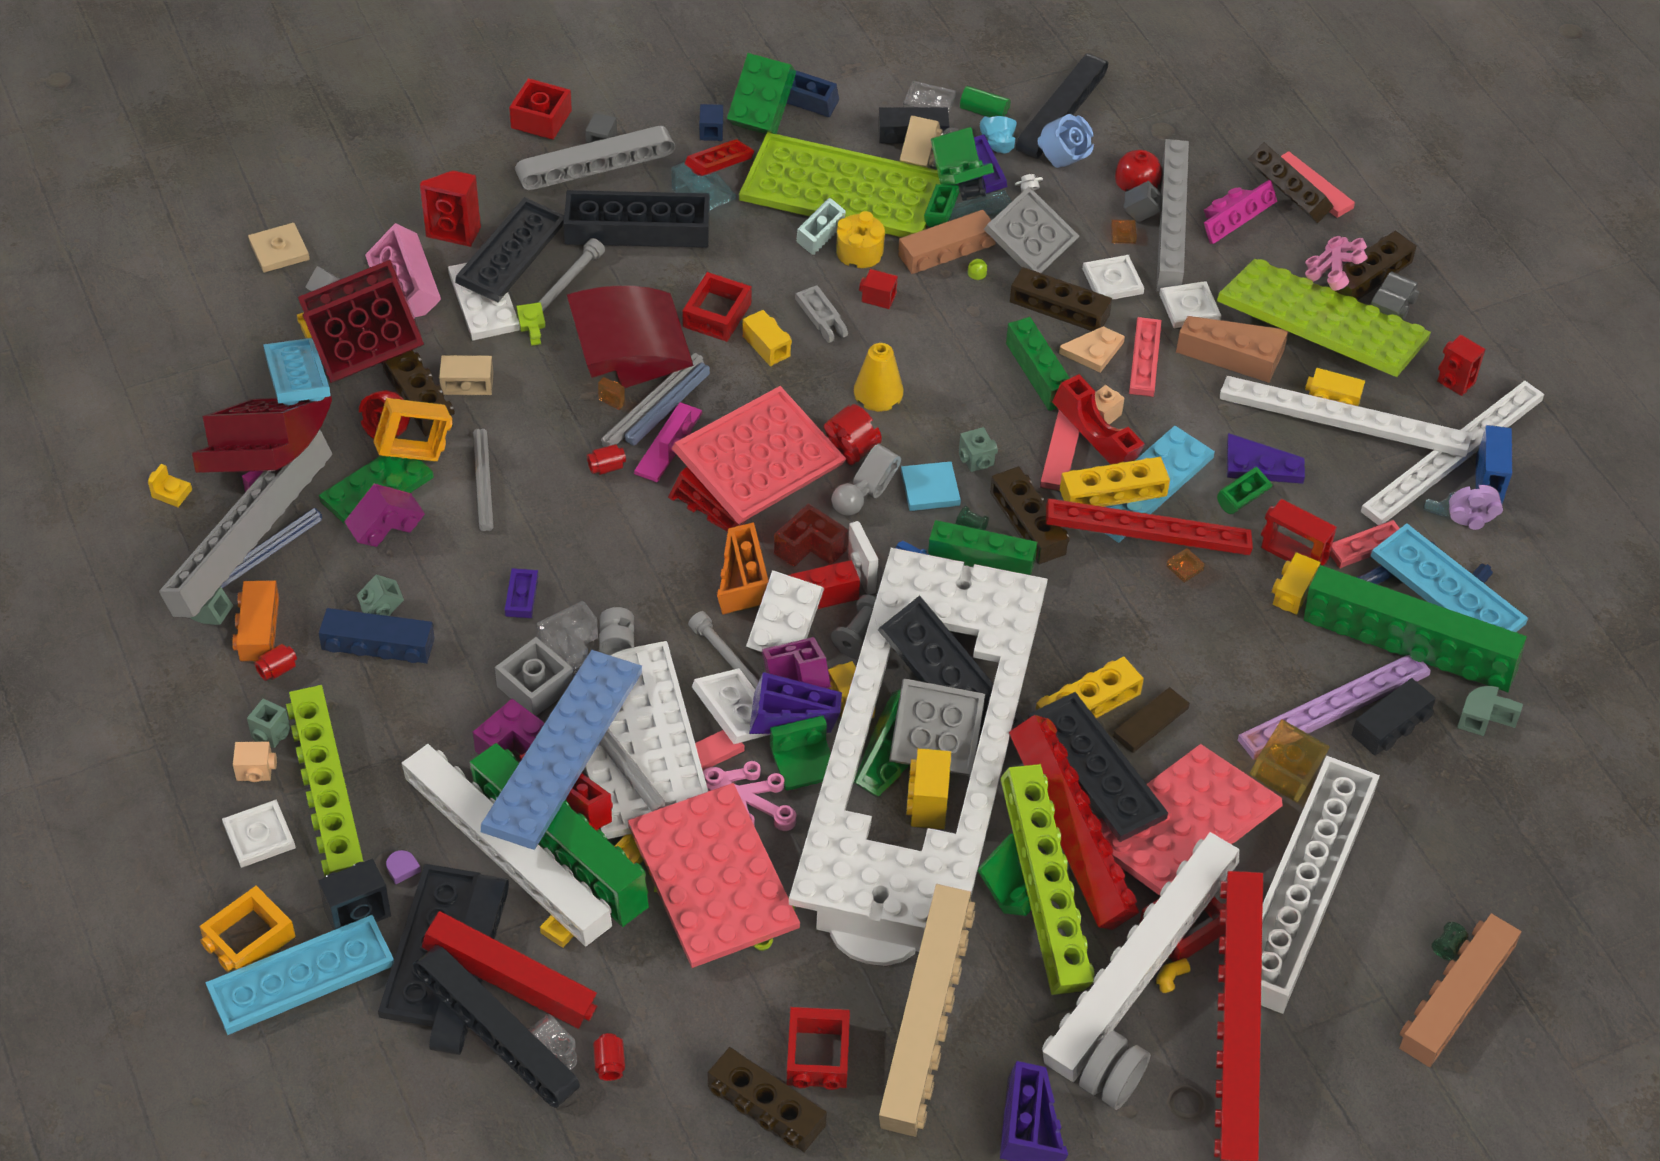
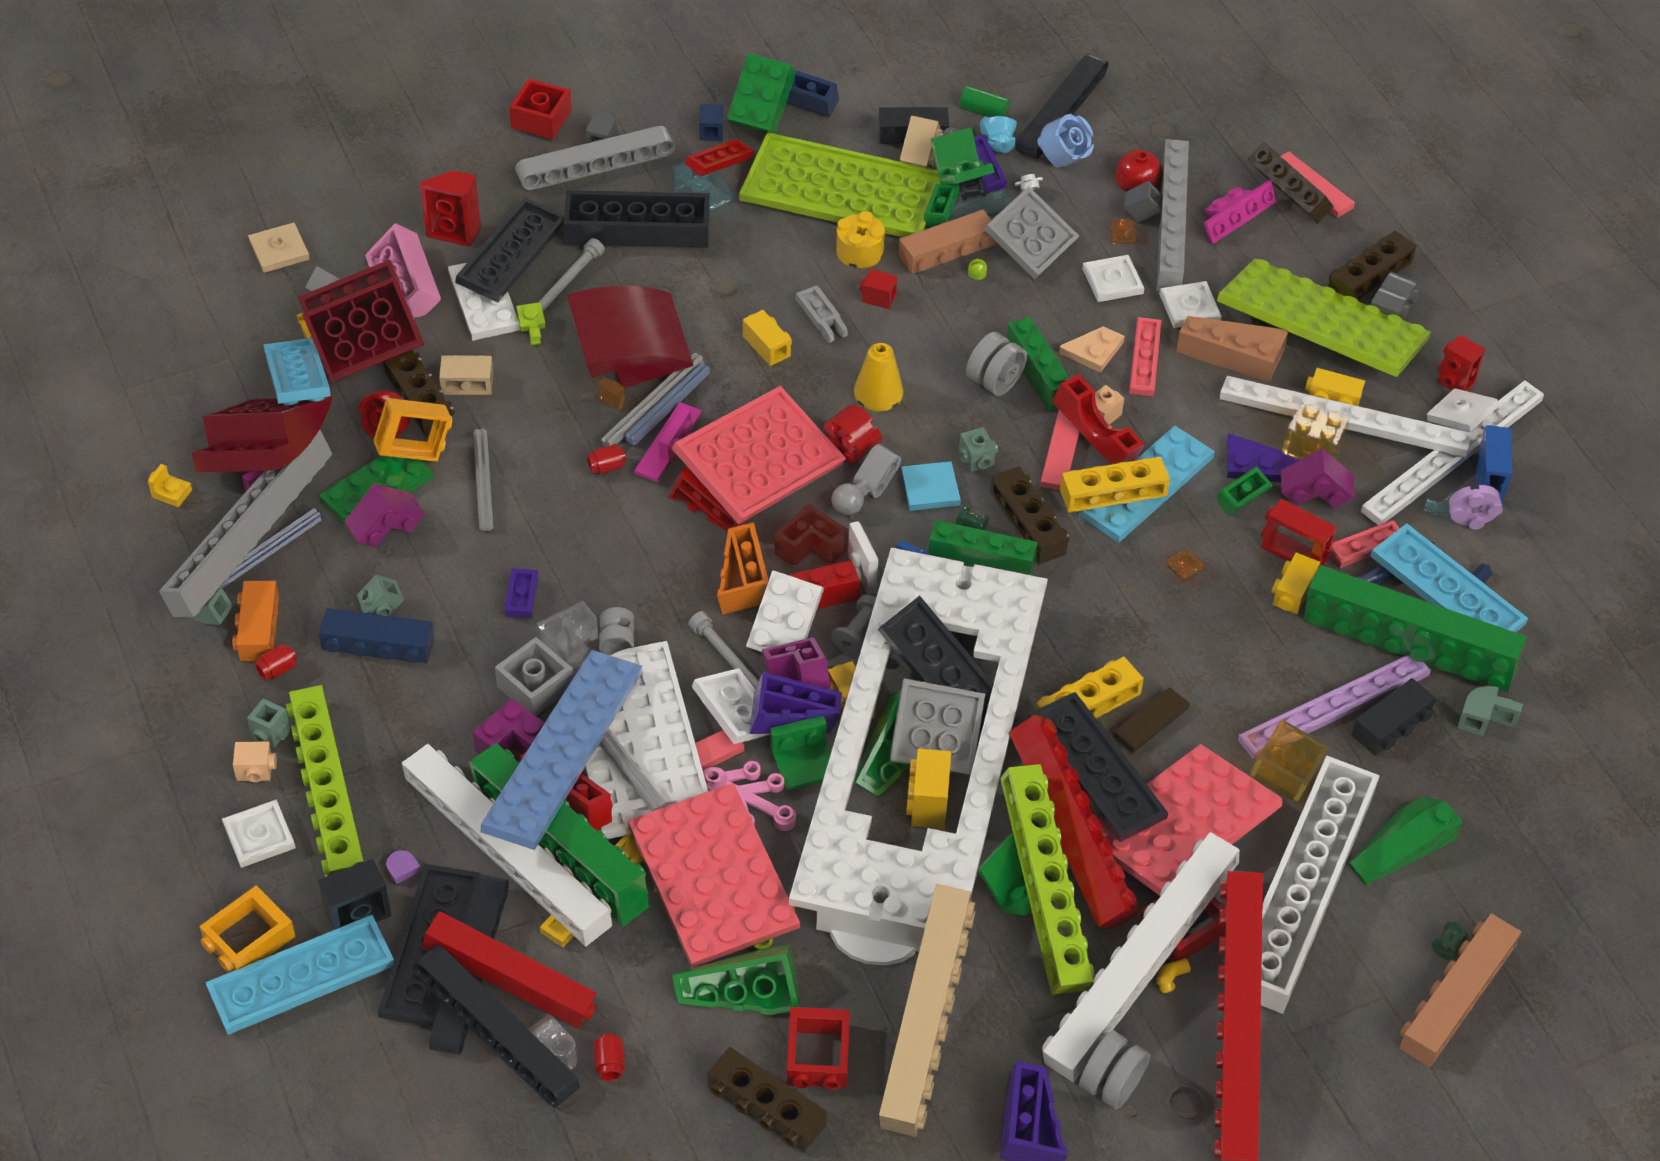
(720, 326): red window -> none
(750, 982): none -> green wedge
(820, 226): light aqua brick -> none
(929, 96): clear plate -> none
(996, 363): none -> light grey wheel
(1060, 299): dark brown brick -> none
(1148, 526): red plate -> none
(1314, 430): none -> clear yellow brick
(1318, 476): none -> magenta brick
(1337, 250): bright pink plant -> none
(1406, 837): none -> green wedge
(1462, 410): none -> white plate

